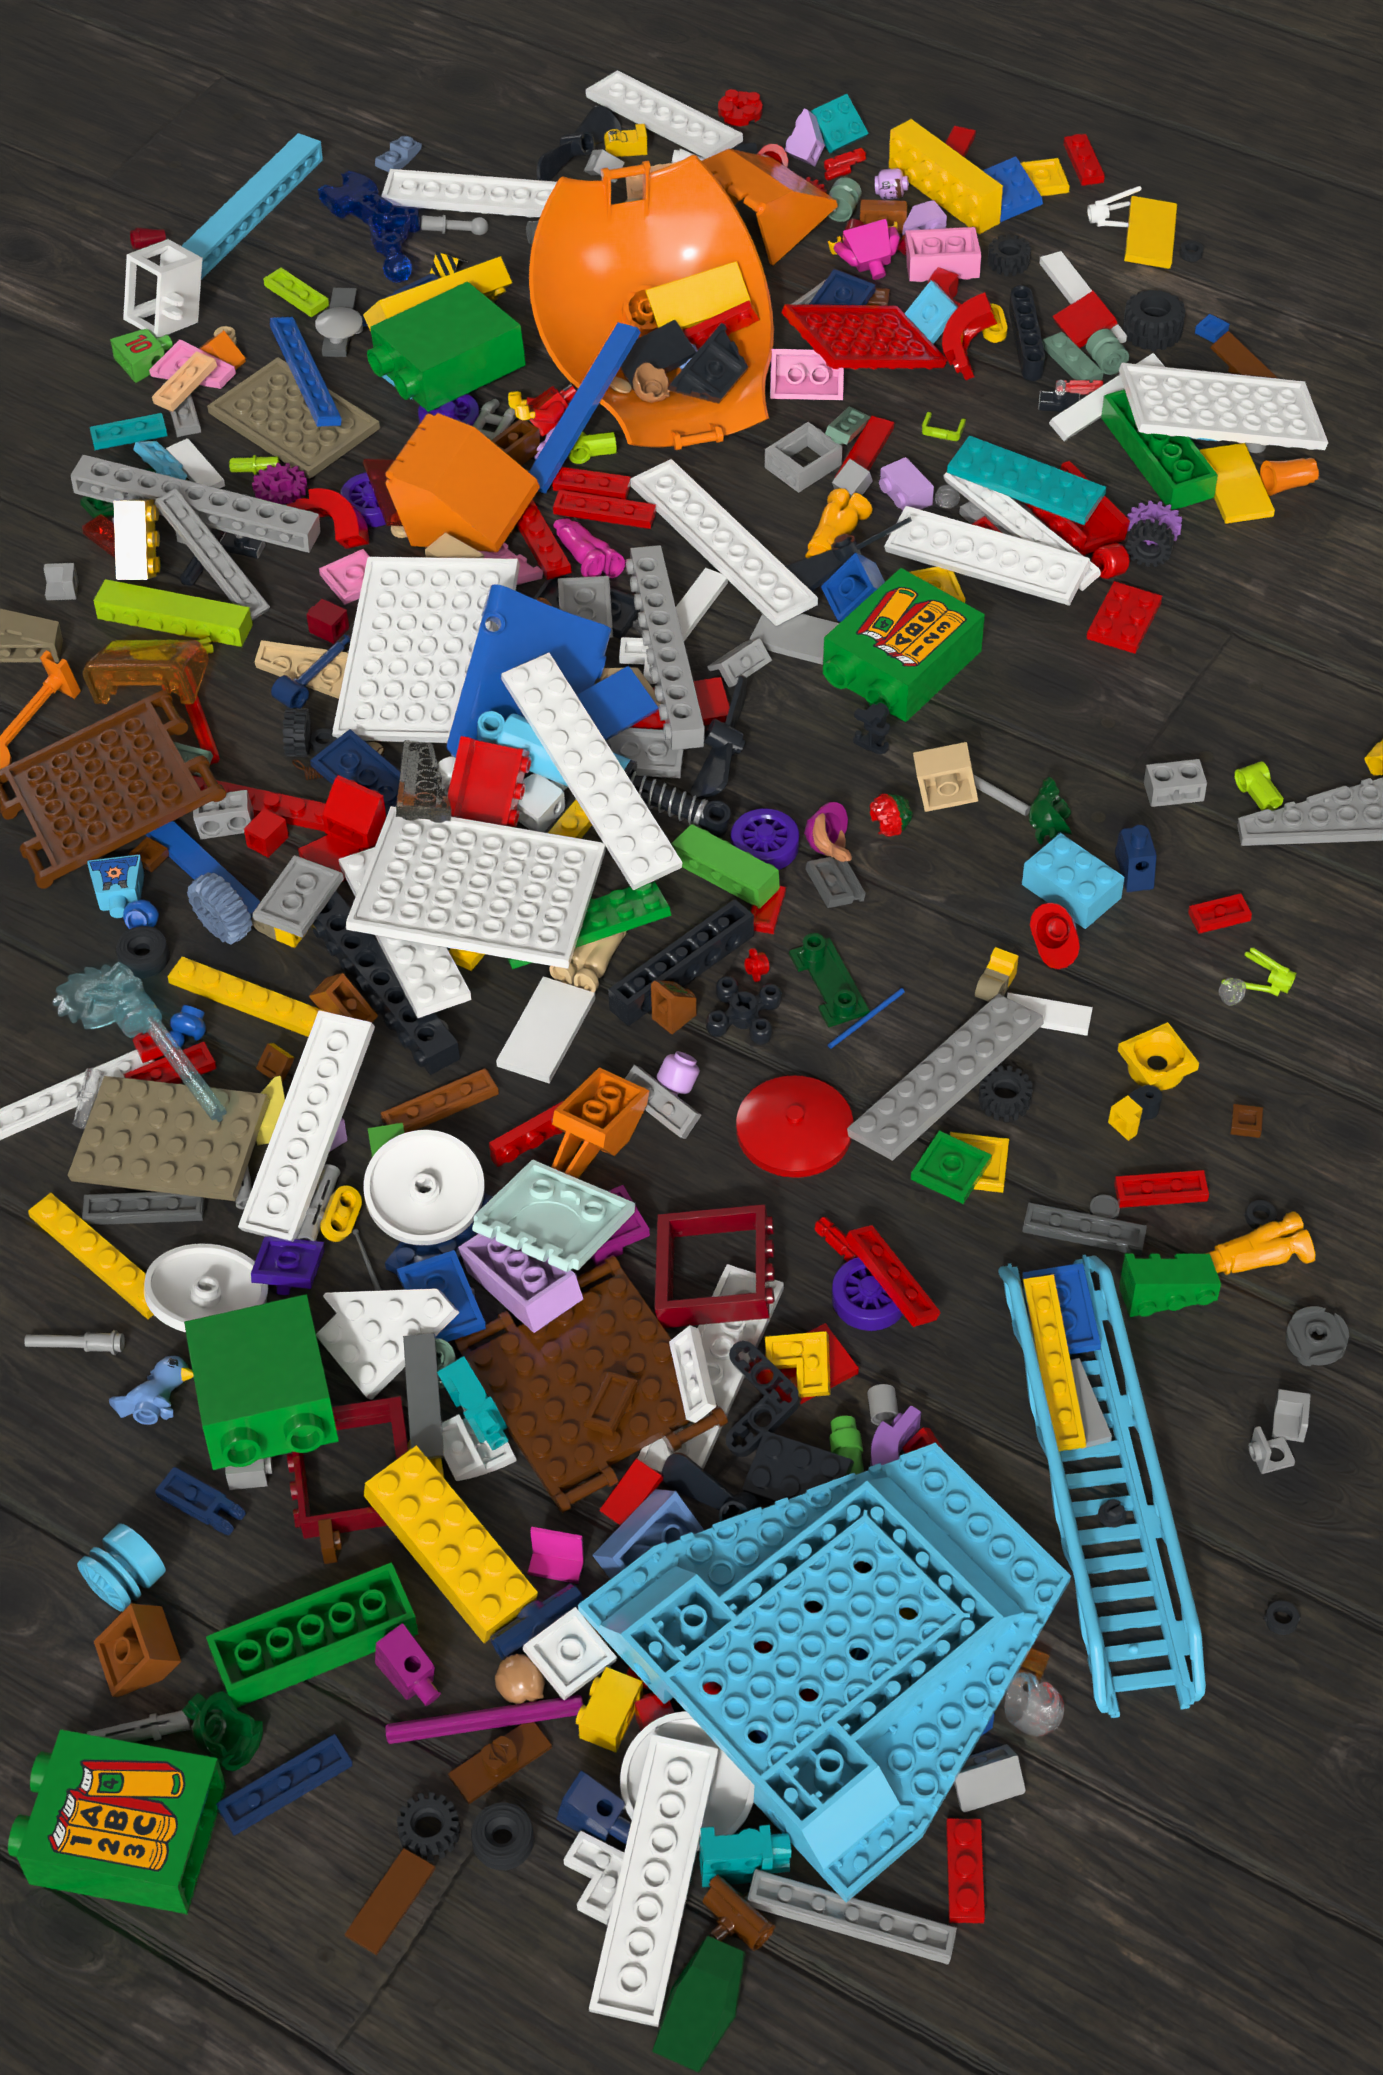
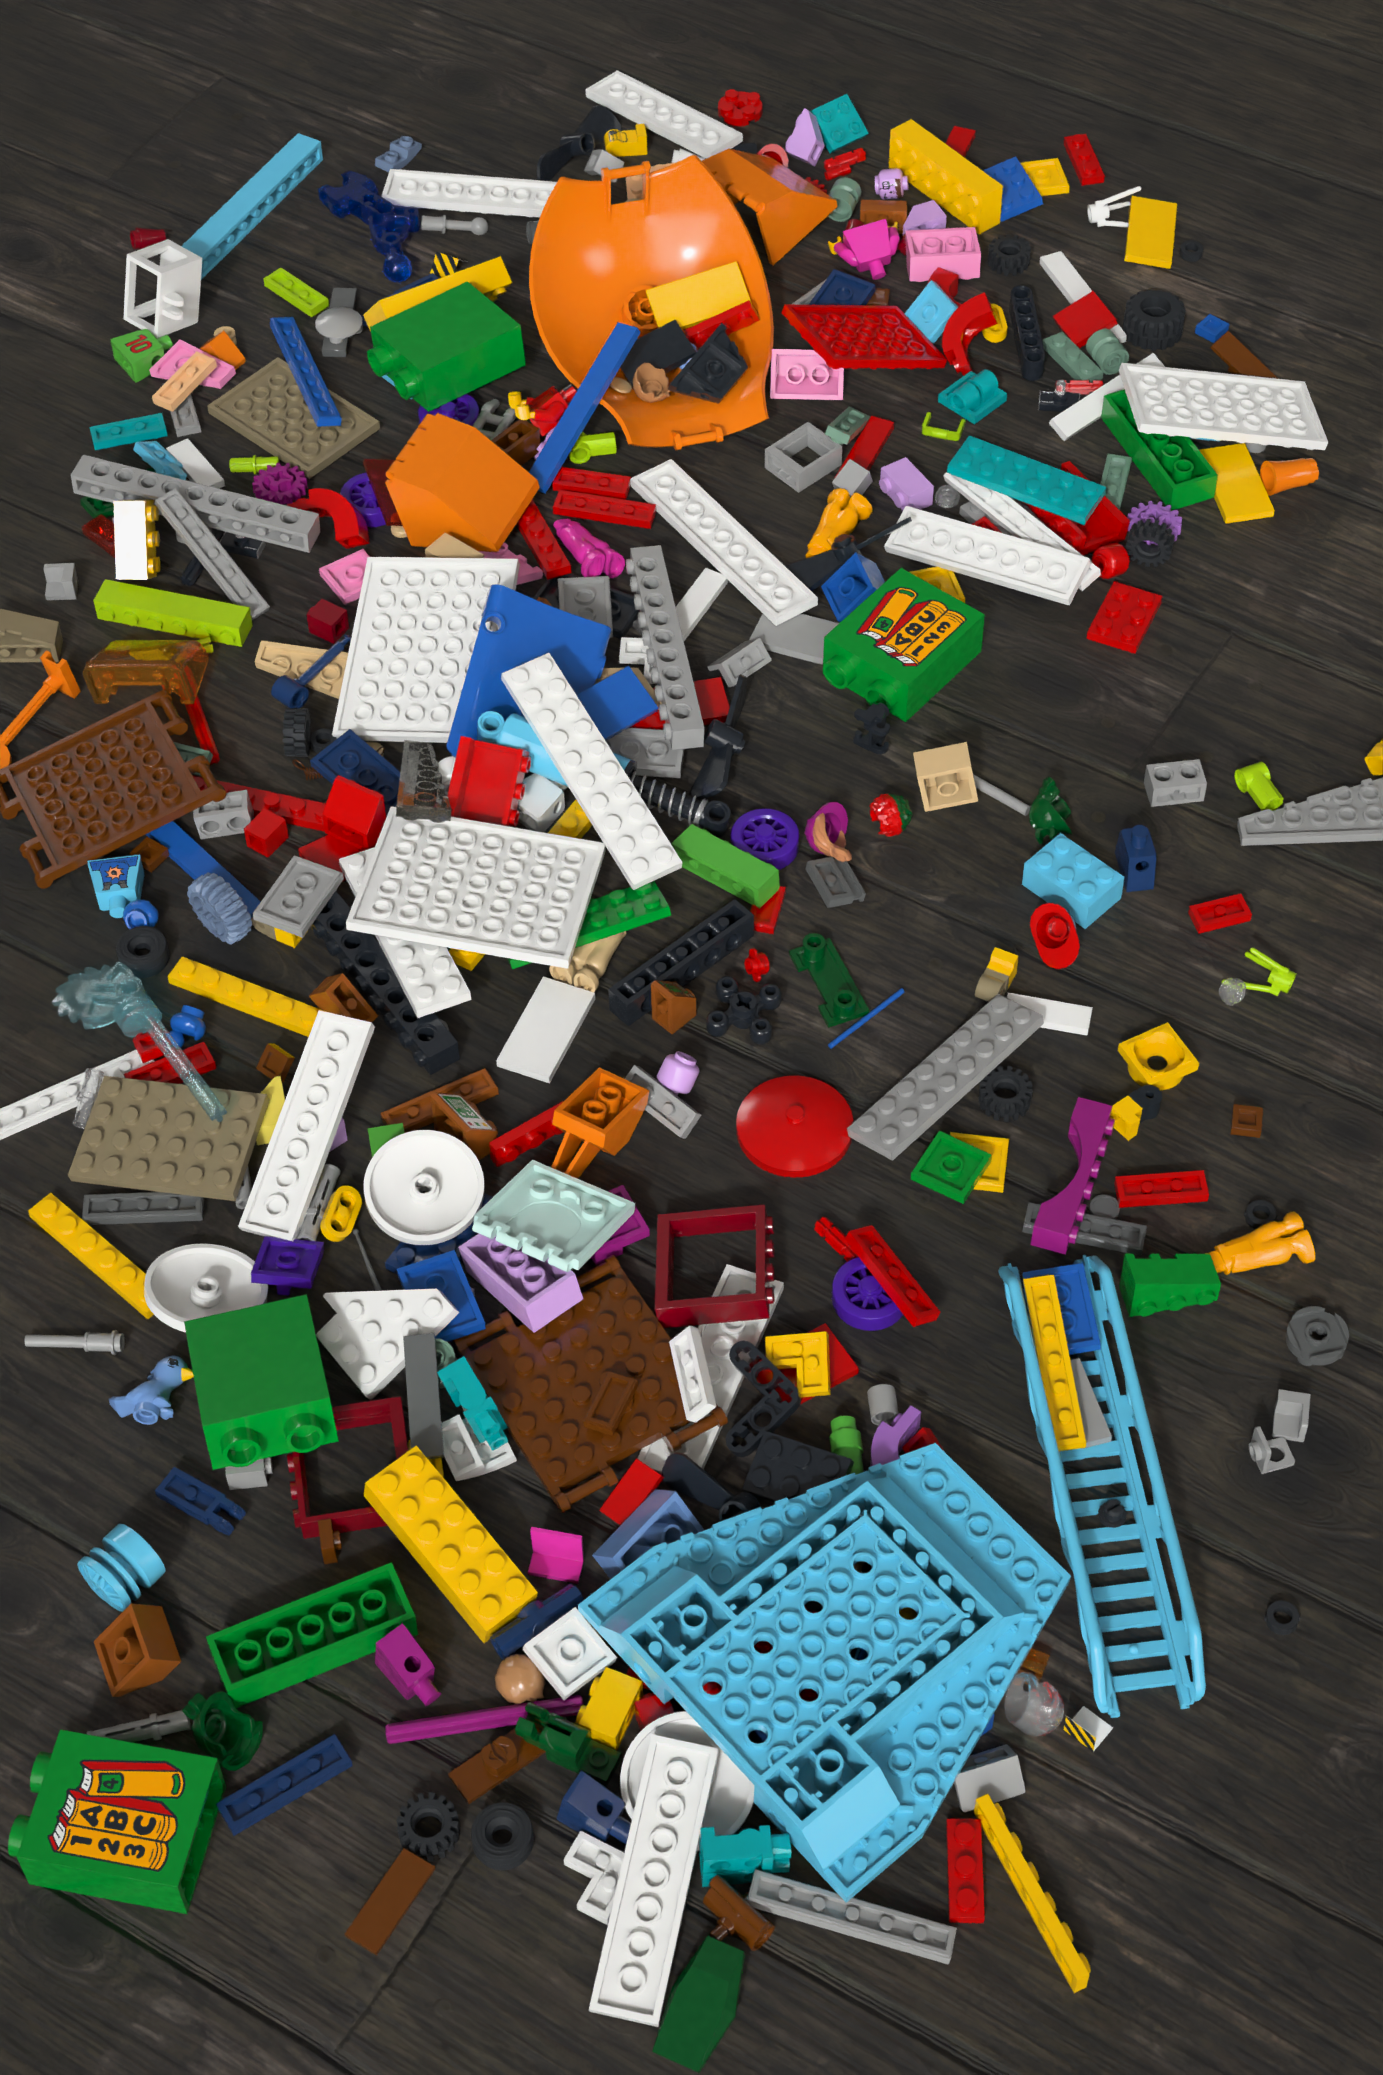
(463, 1121): none -> dark orange slope
(568, 1744): none -> dark green plate
(973, 395): none -> teal plate
(1038, 1903): none -> yellow plate
(1058, 1217): none -> magenta arch
(1087, 1728): none -> white sticker
(1115, 477): none -> sand green tile

